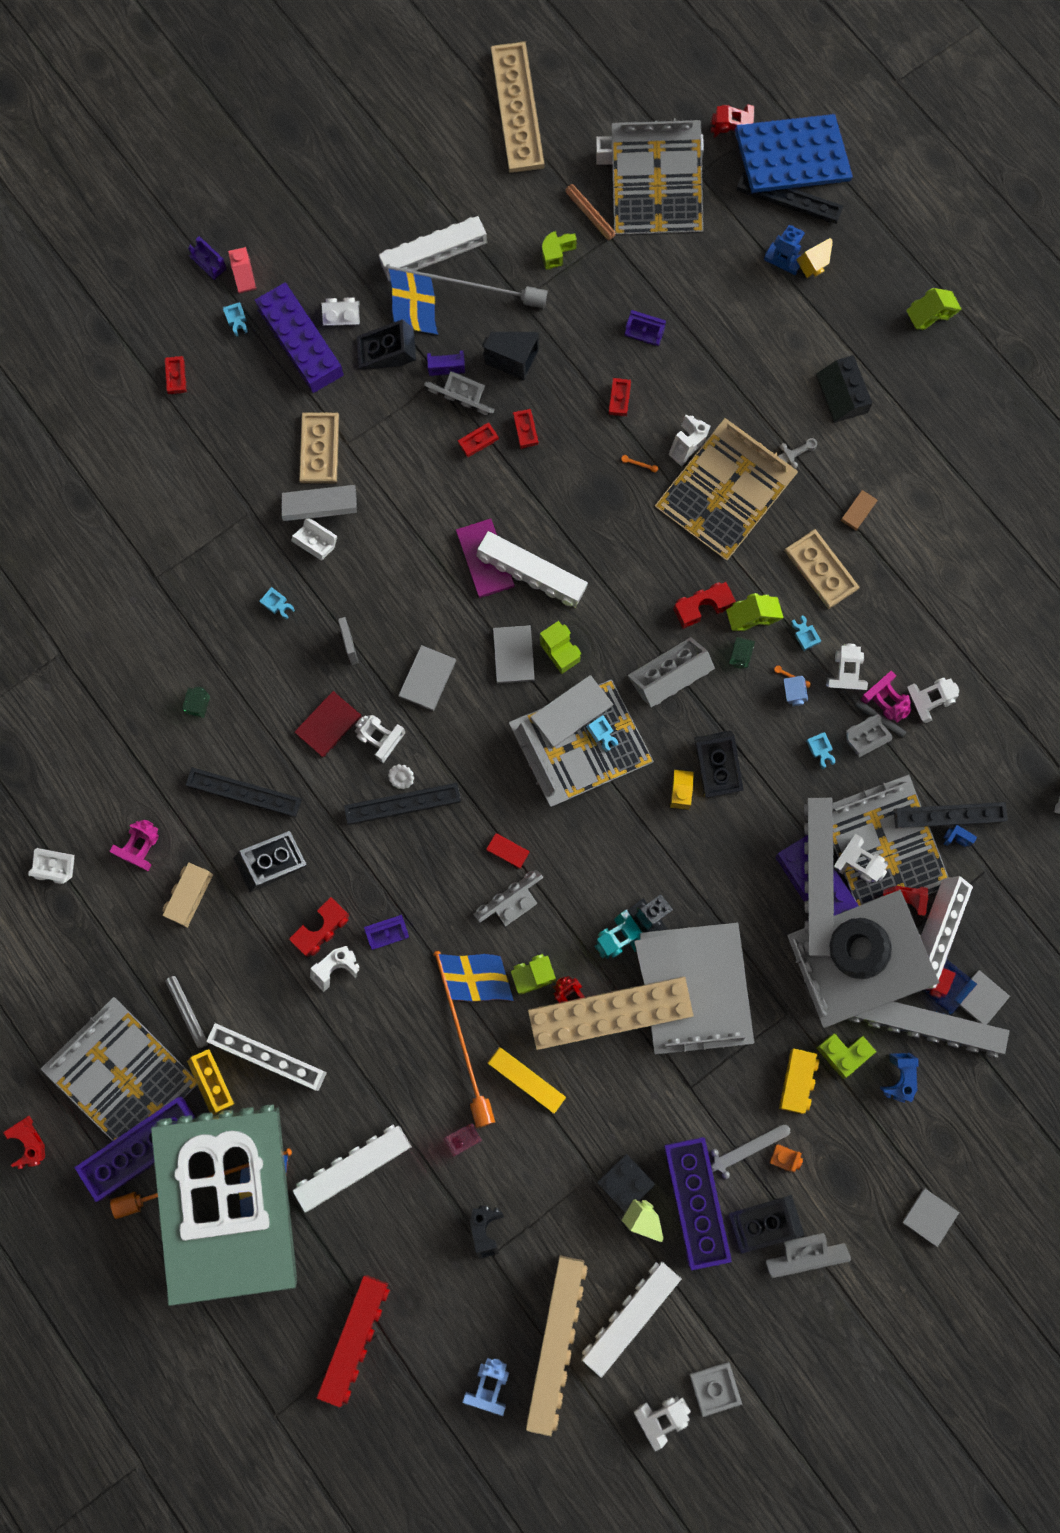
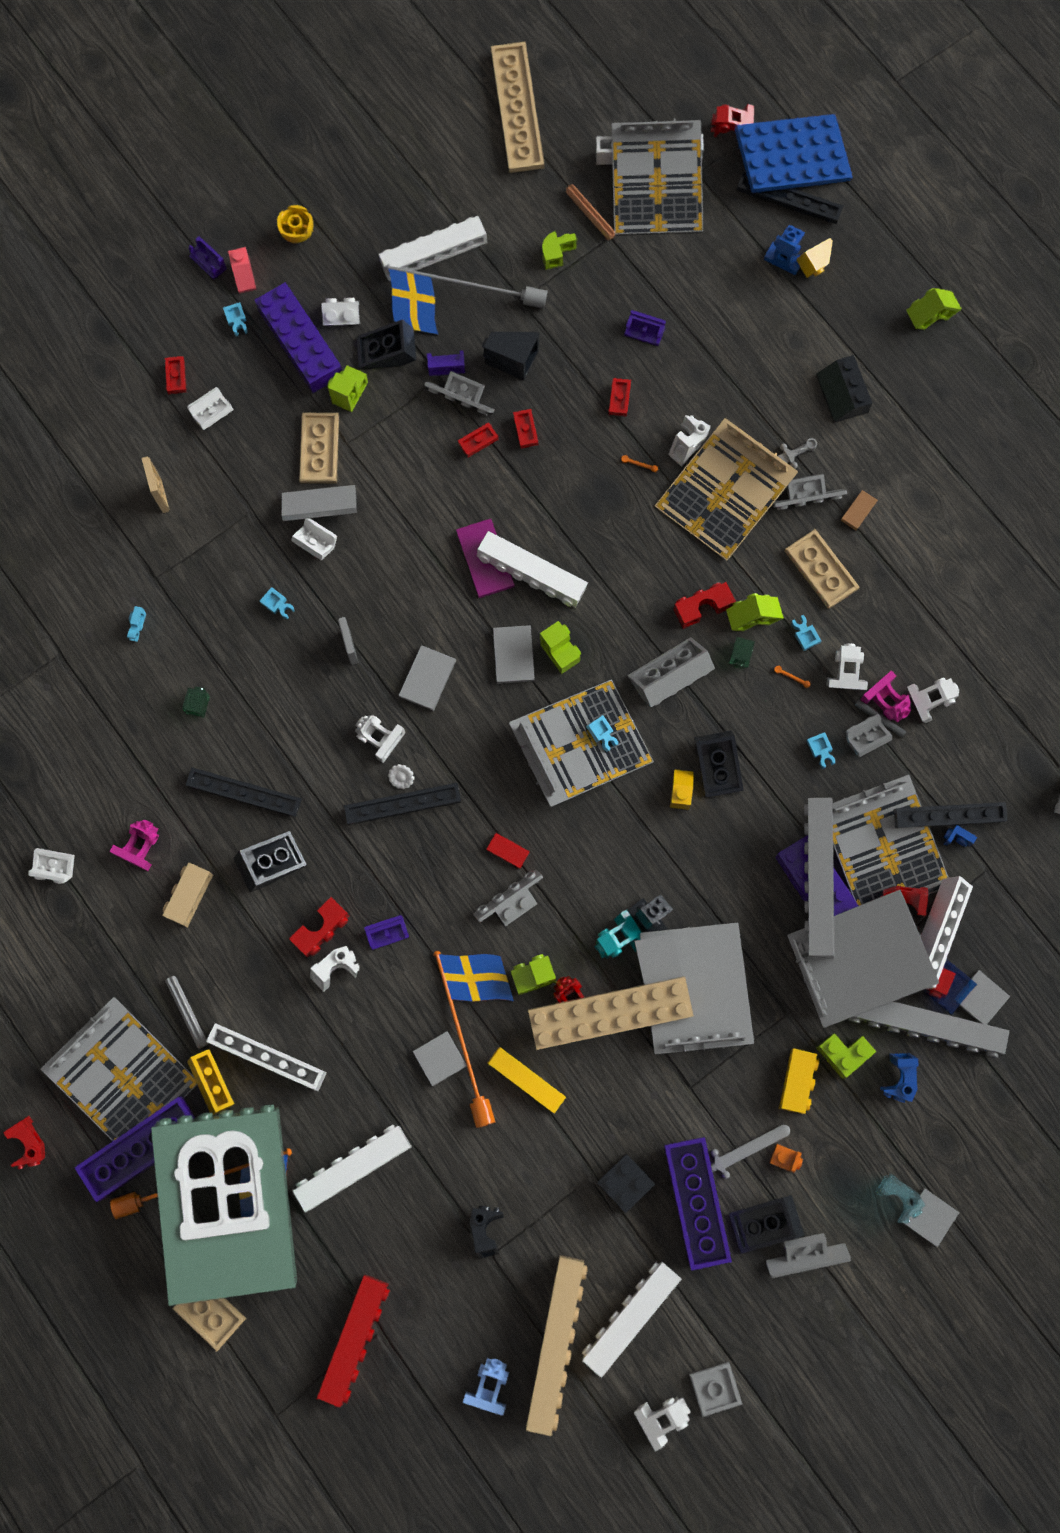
(136, 621): none -> medium azure plate
(155, 484): none -> tan tile
(209, 408): none -> white bracket
(212, 1319): none -> tan tile
(295, 224): none -> yellow cylinder
(328, 724): dark red tile -> none
(347, 387): none -> lime brick
(440, 1058): none -> light grey tile
(462, 1140): clear pink slope -> none
(571, 711): light grey tile -> none
(643, 1220): yellowish green slope -> none
(796, 690): light blue brick -> none
(807, 489): none -> light grey bracket
(874, 962): black tyre -> none
(875, 869): white tile -> none
(892, 1186): none -> clear light blue tile

